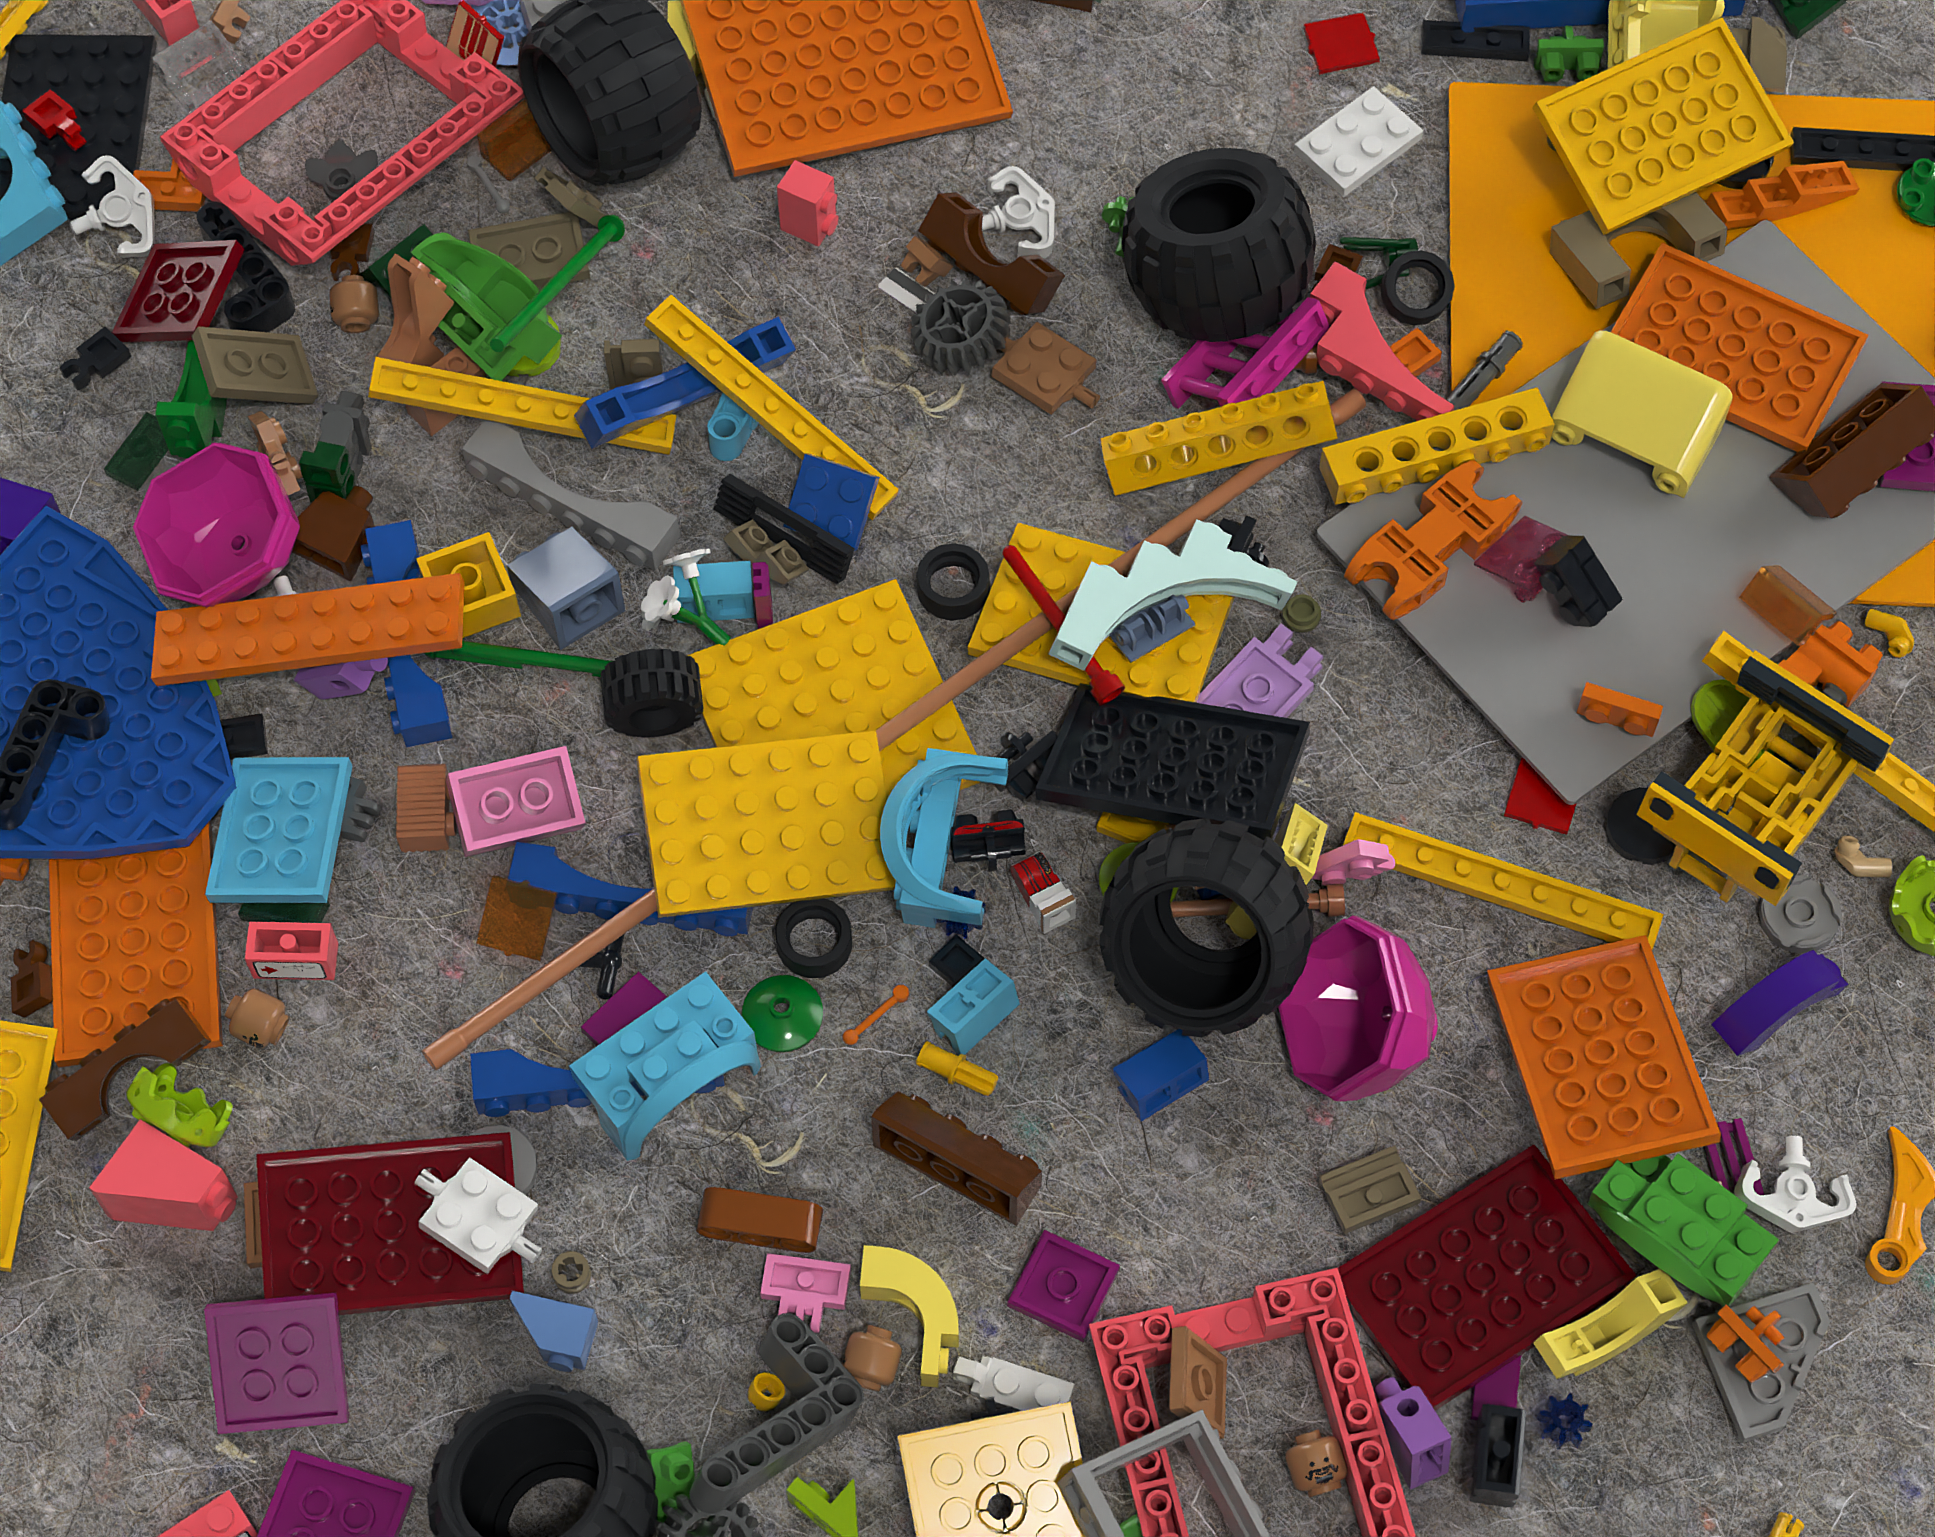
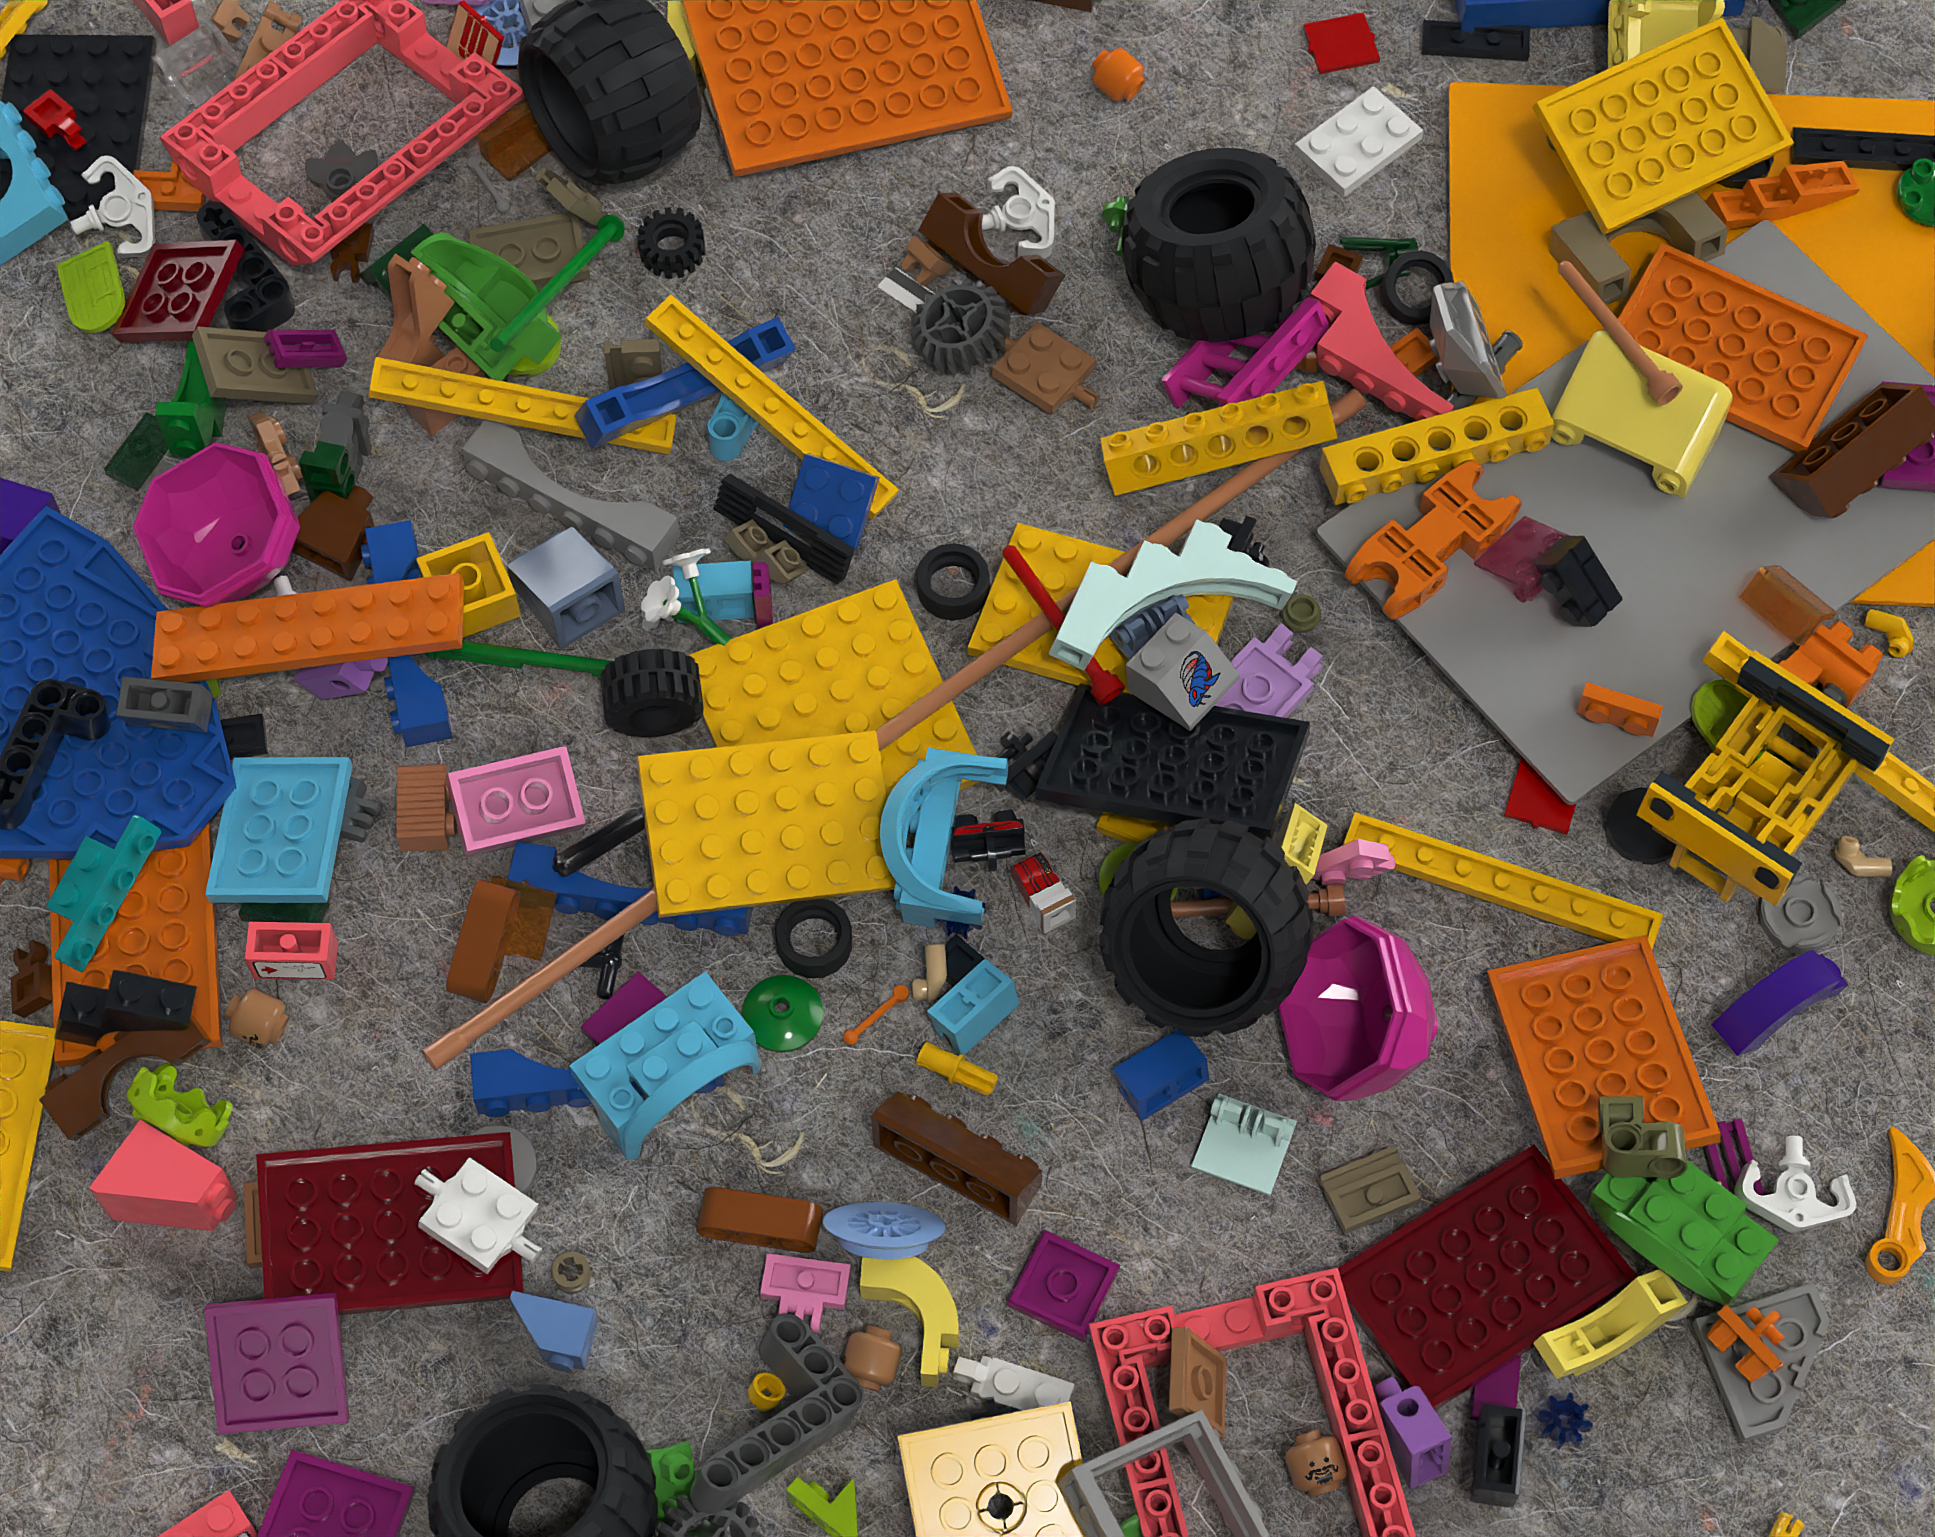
(92, 288): none -> lime window
(96, 888): none -> teal bracket
(97, 355): black plate -> none
(129, 1005): none -> black arch
(164, 704): none -> dark grey brick
(266, 38): none -> medium nougat plate
(307, 353): none -> magenta tile
(354, 304): medium nougat head -> none
(483, 941): none -> dark orange beam
(598, 843): none -> black axle
(671, 260): none -> black tyre
(807, 203): coral brick -> none
(884, 1229): none -> light blue piece
(936, 974): none -> tan arm
(1118, 74): none -> orange head
(1181, 672): none -> light grey slope
(1244, 1144): none -> light aqua hinge
(1463, 342): none -> light grey wedge
(1568, 53): bright green hips -> none
(1649, 1147): none -> olive piece
(1662, 385): none -> nougat piece

